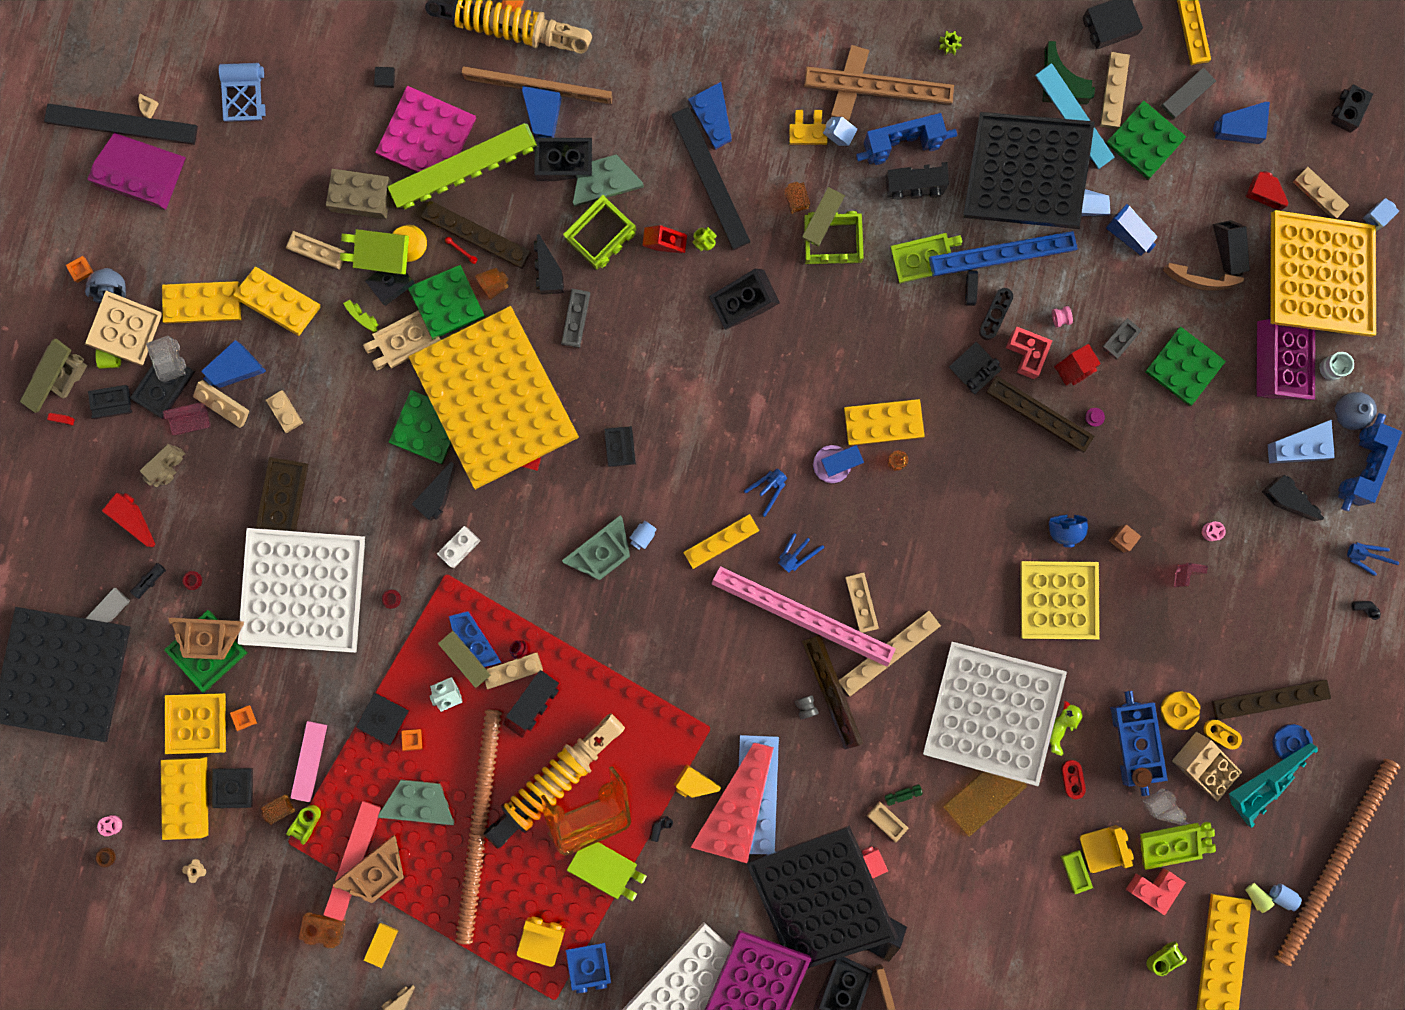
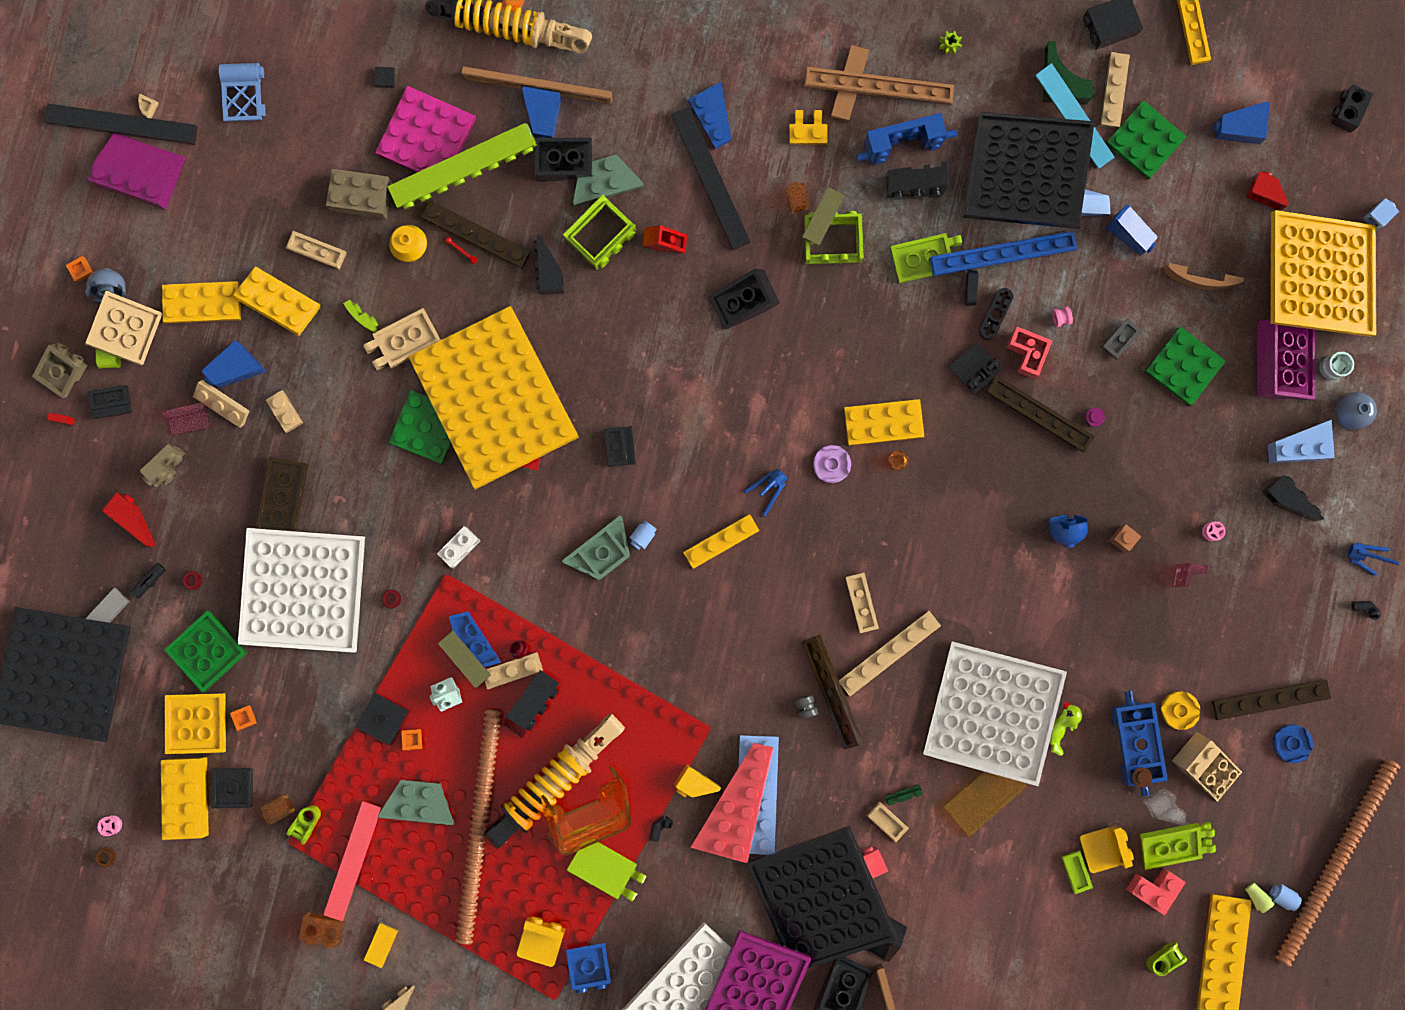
(45, 375): olive tile -> none
(160, 395): black tile -> none
(166, 358): clear brick -> none
(200, 870): tan plate -> none
(205, 637): medium nougat wing -> none
(308, 761): bright pink tile -> none
(374, 873): medium nougat wing -> none
(377, 251): lime tile -> none
(389, 285): black plate -> none
(434, 497): black slope -> none
(446, 302): green plate -> none
(492, 282): clear orange slope -> none
(575, 318): dark grey tile -> none
(704, 239): lime gear -> none
(789, 561): blue plant -> none
(803, 616): bright pink plate -> none
(840, 131): light blue brick -> none
(842, 461): blue tile -> none
(1059, 600): light yellow plate -> none
(1074, 778): red plate -> none
(1078, 365): red wedge -> none
(1188, 93): dark grey tile -> none
(1222, 733): yellow plate -> none
(1232, 246): black slope -> none
(1257, 793): teal wedge -> none
(1320, 193): tan plate -> none
(1365, 488): blue brick -> none

